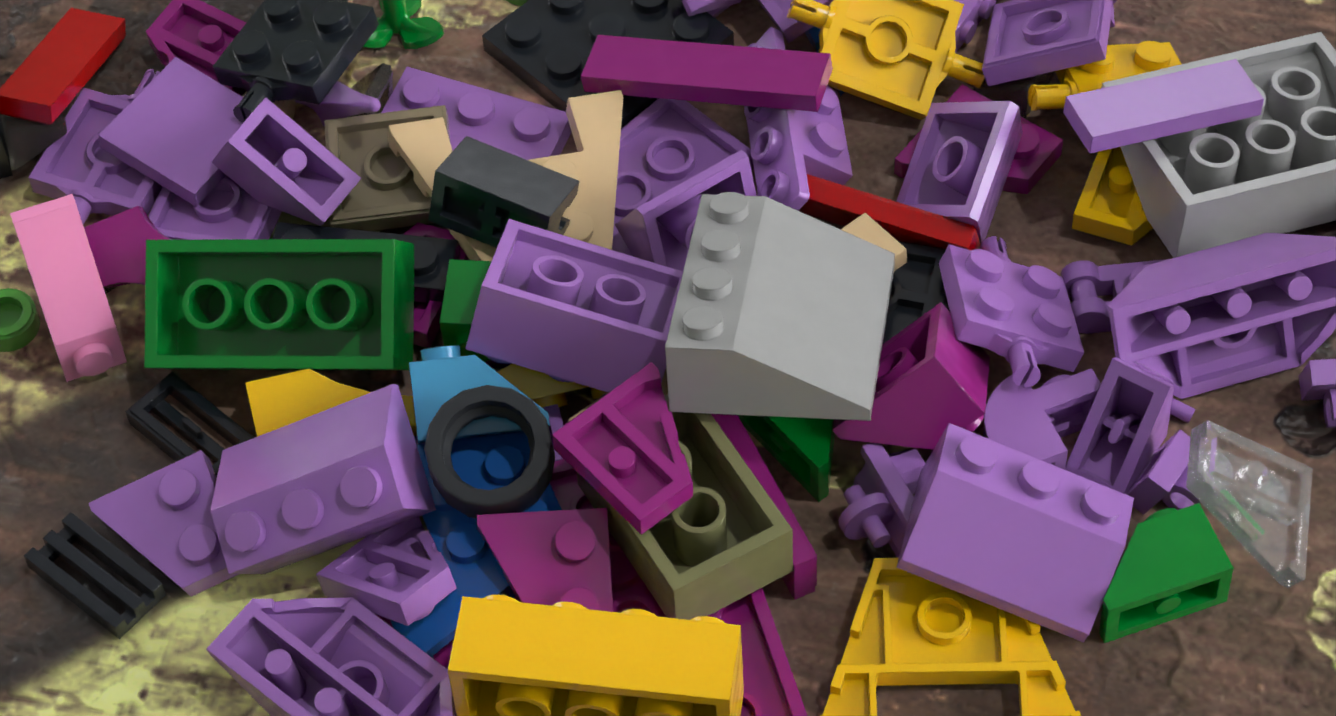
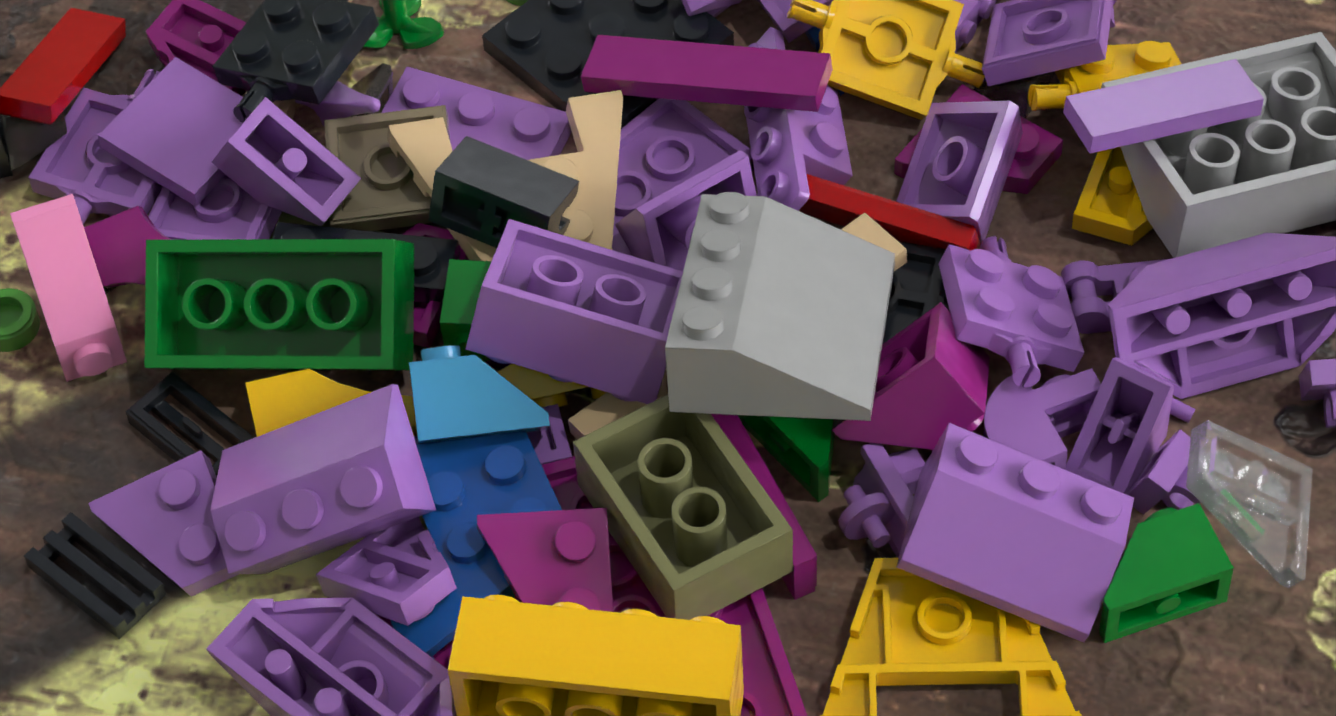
(476, 405): black tyre -> none
(630, 450): magenta wing -> none

